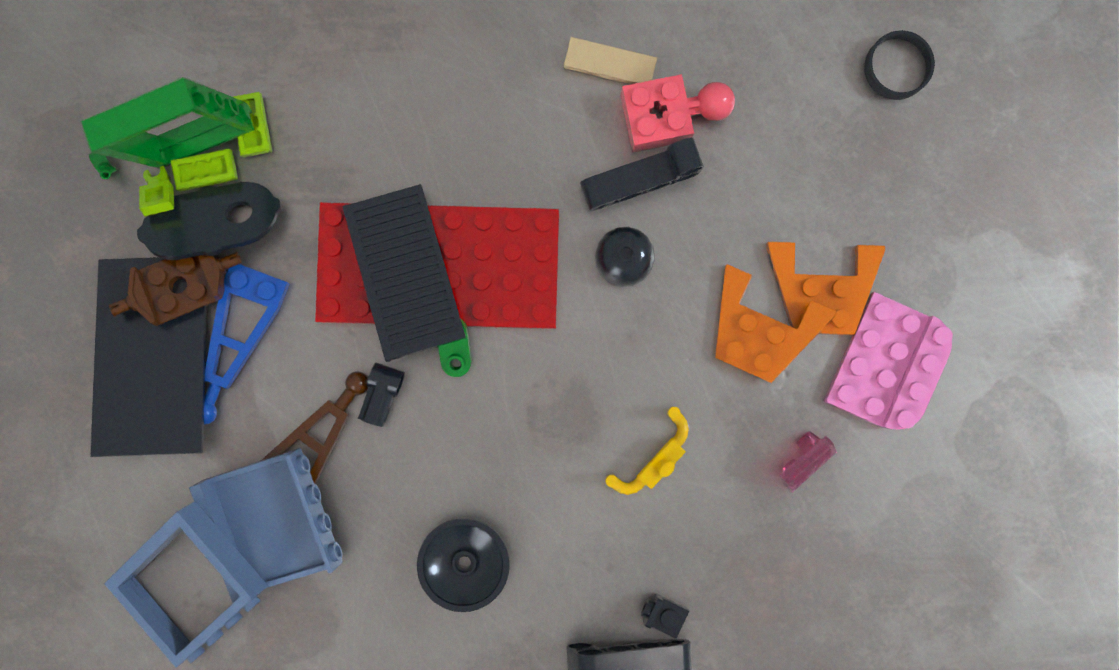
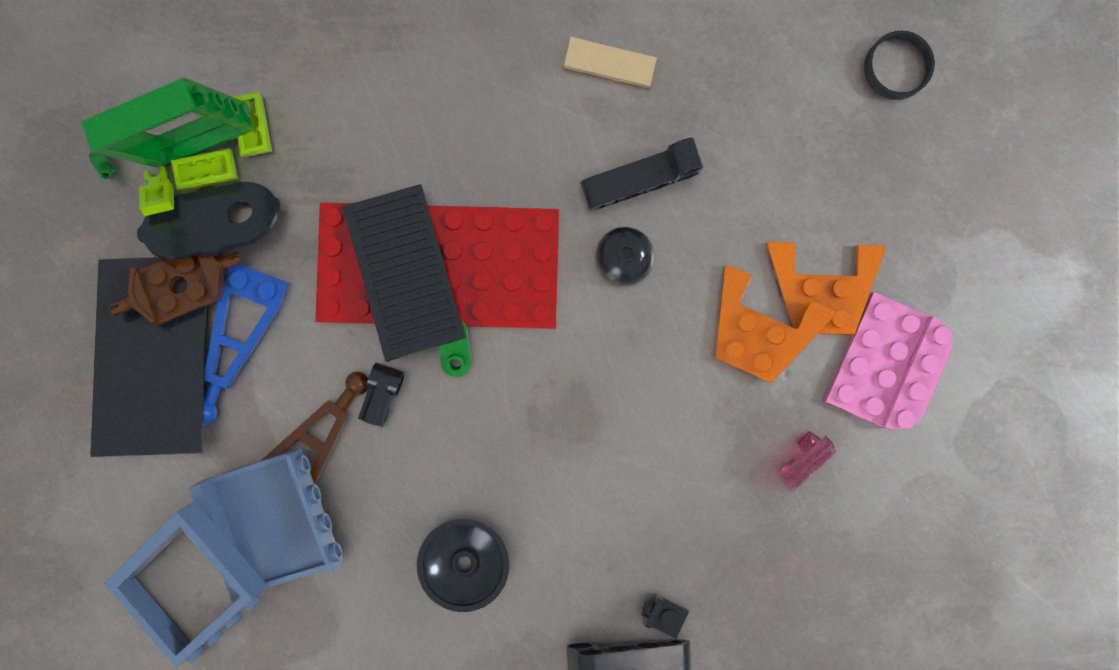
(661, 464): yellow piece -> none
(669, 96): coral brick -> none

